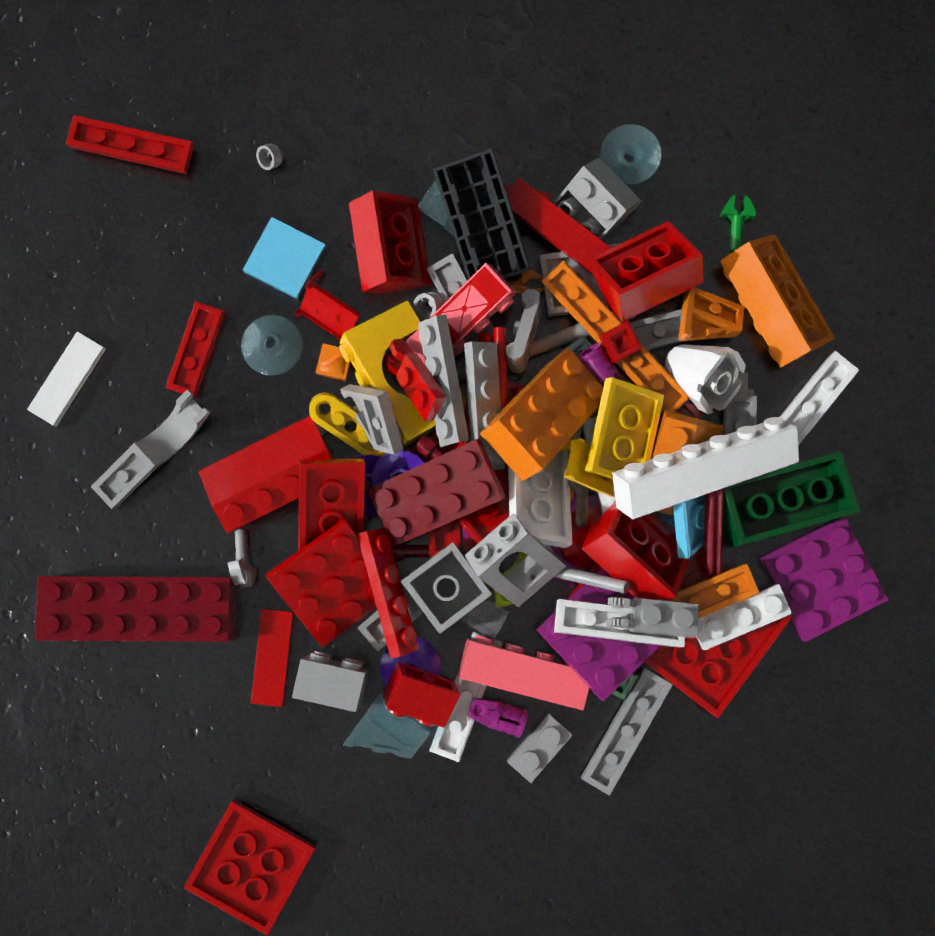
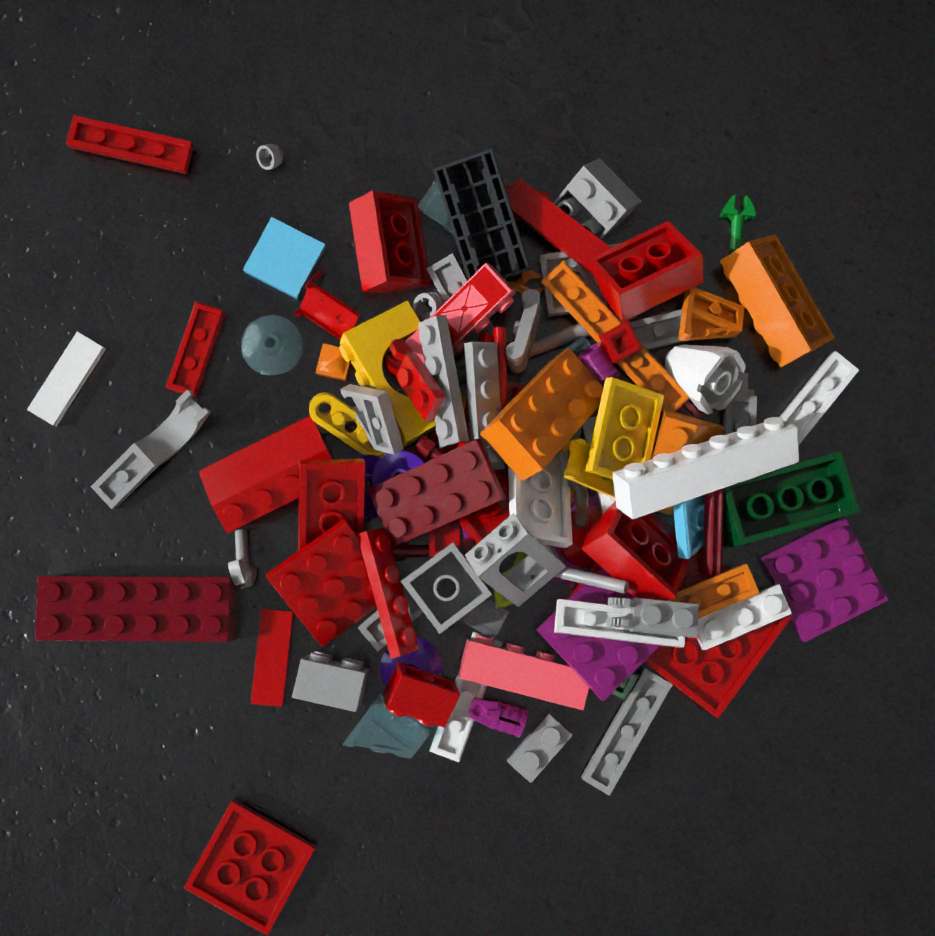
(635, 141): clear light blue dish -> none

